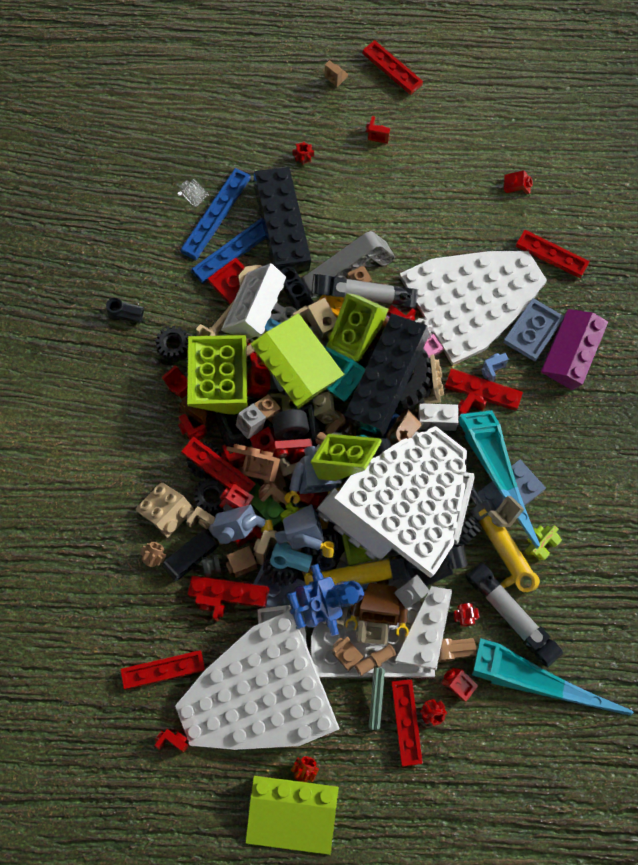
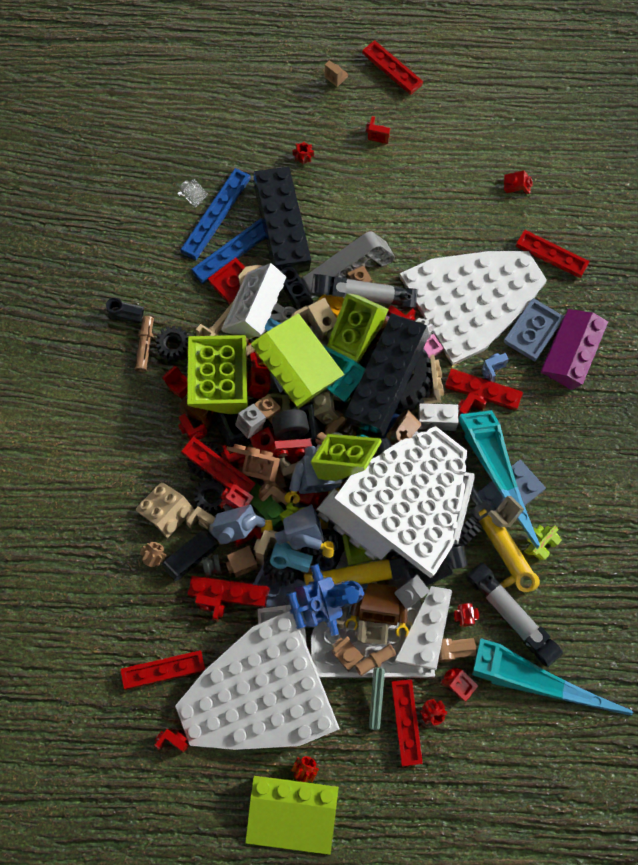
(144, 343): none -> medium nougat pin

